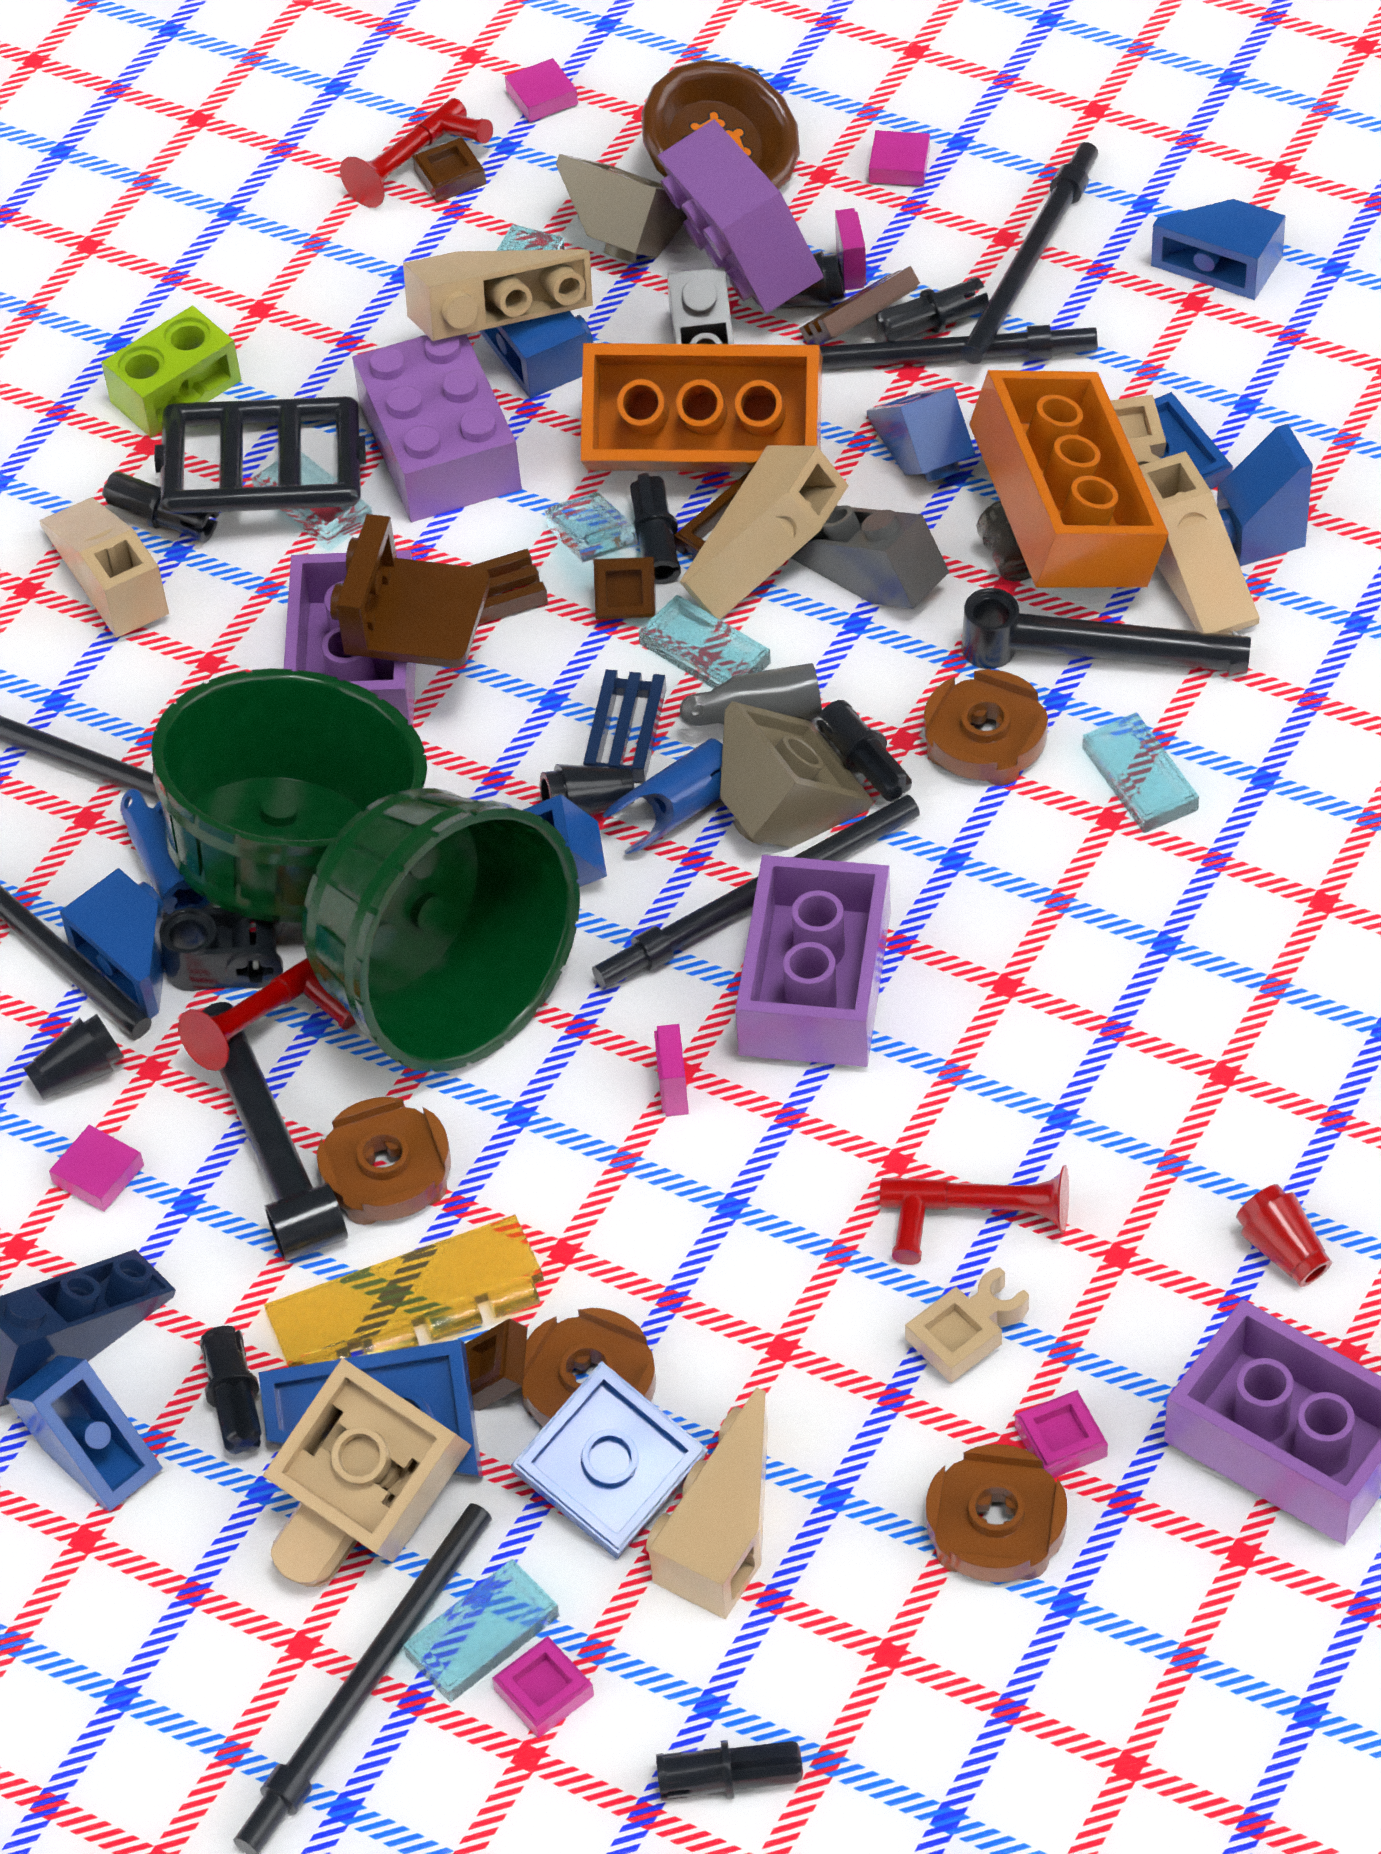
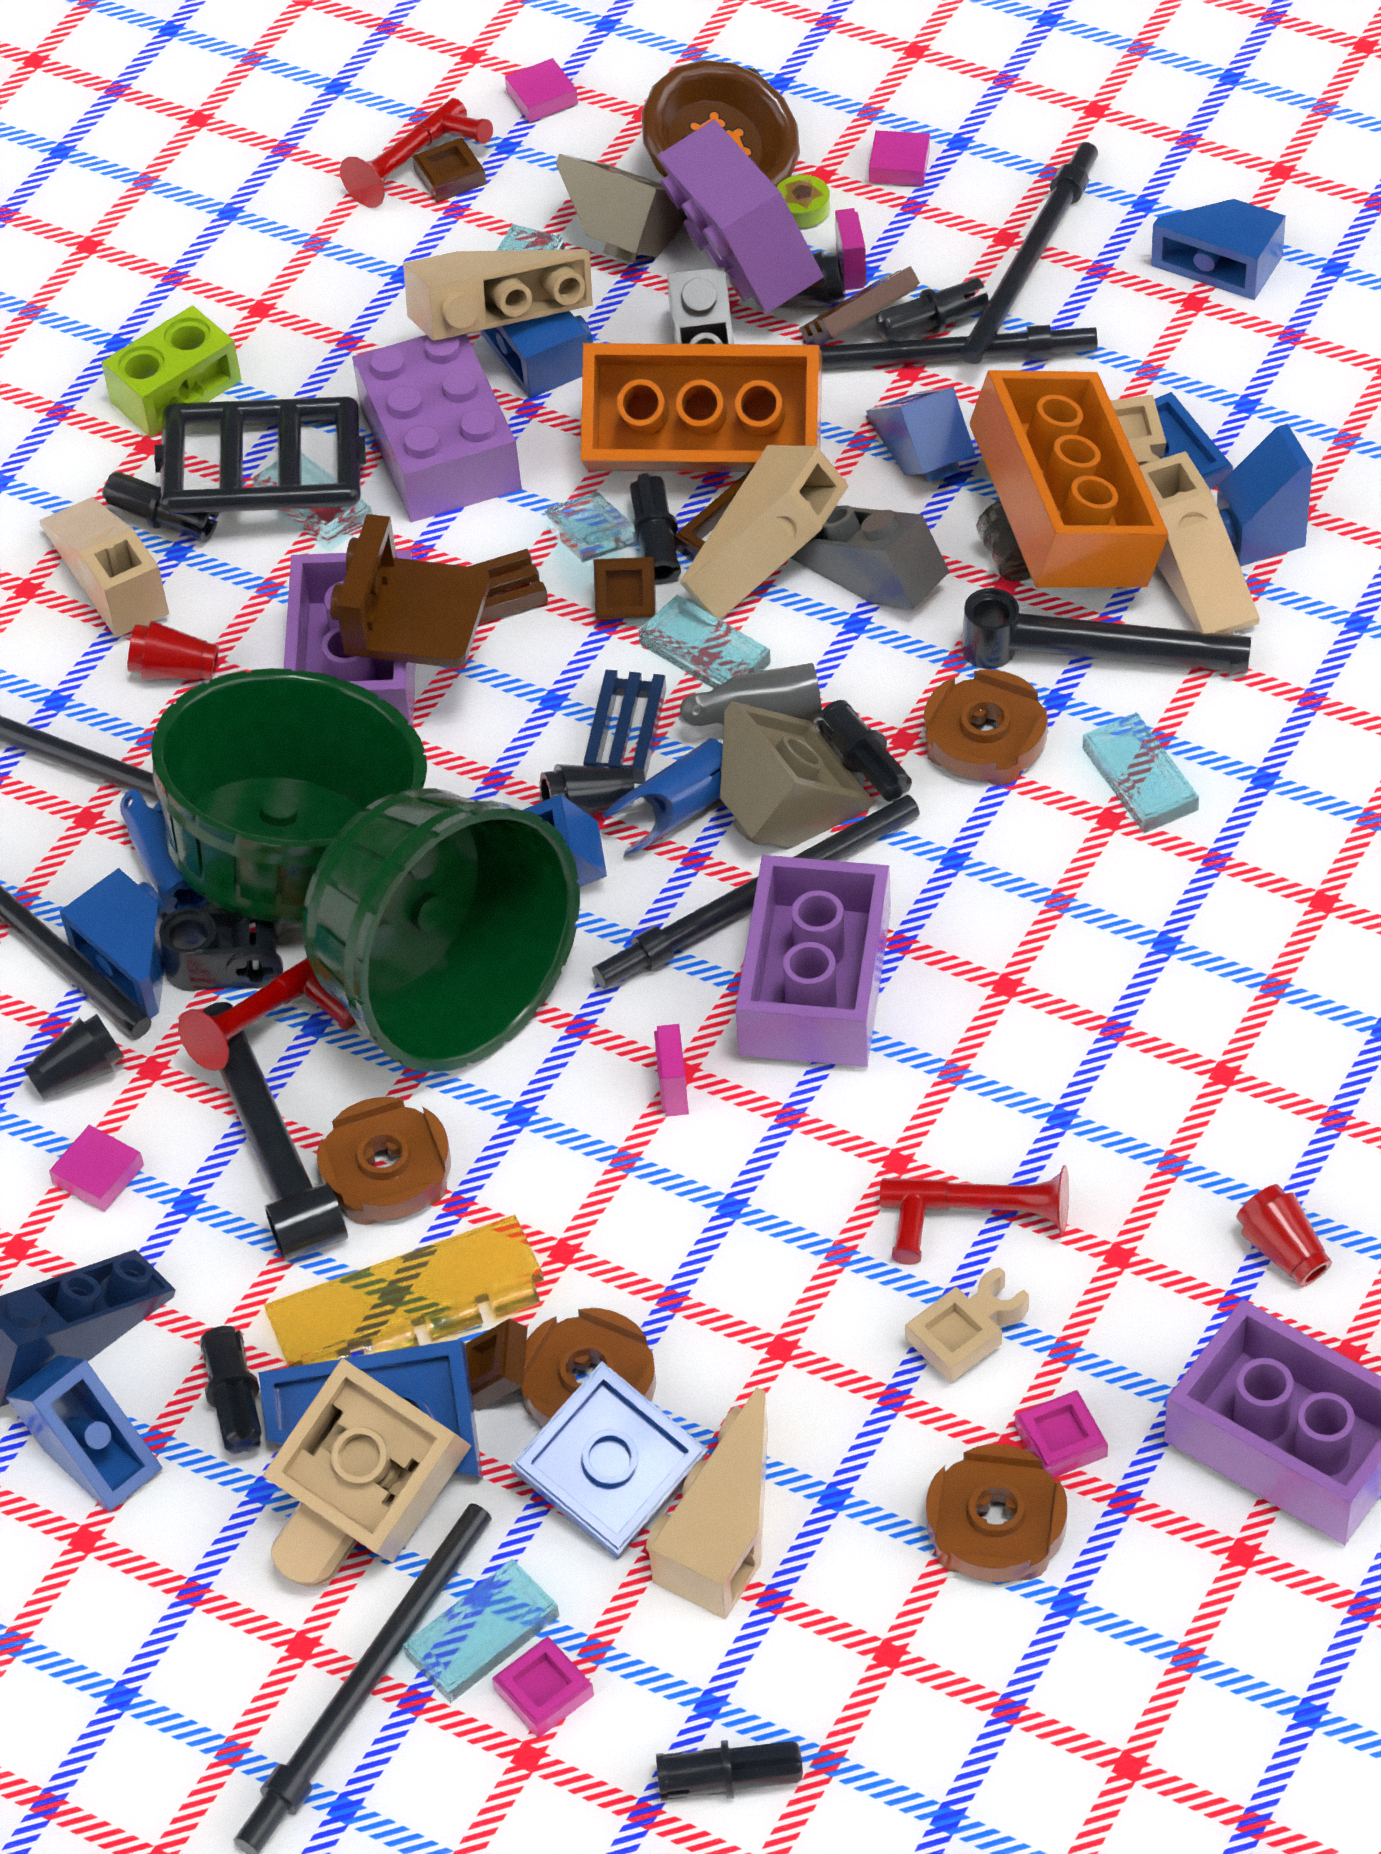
(170, 654): none -> red cone
(806, 198): none -> lime tile

